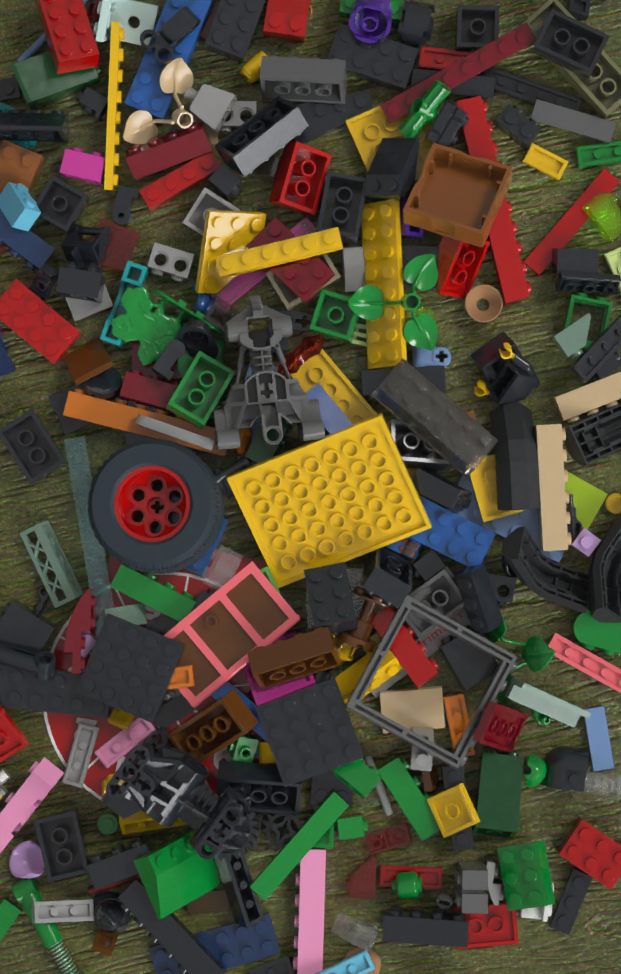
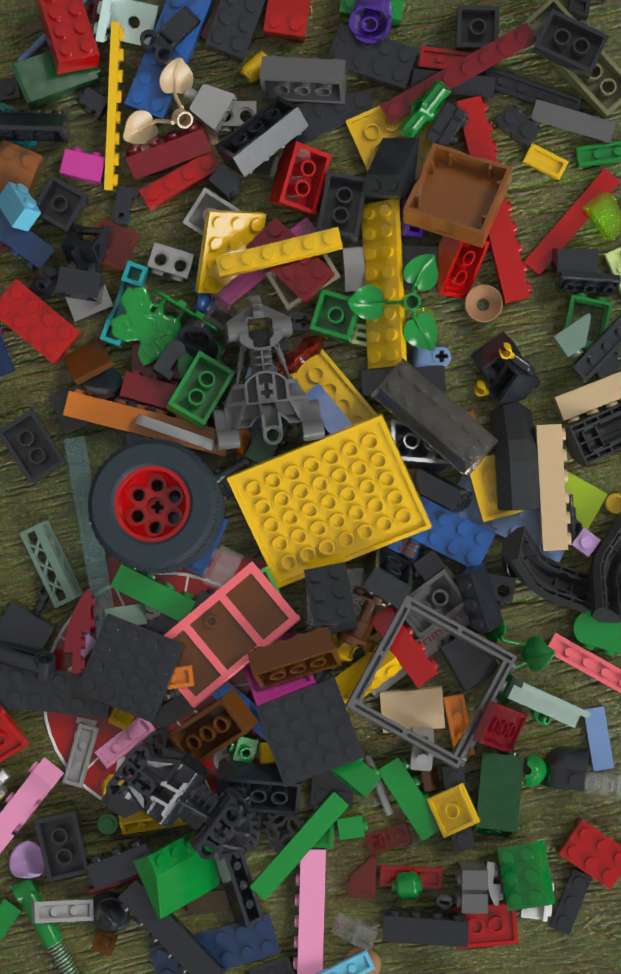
(417, 22): black brick -> none

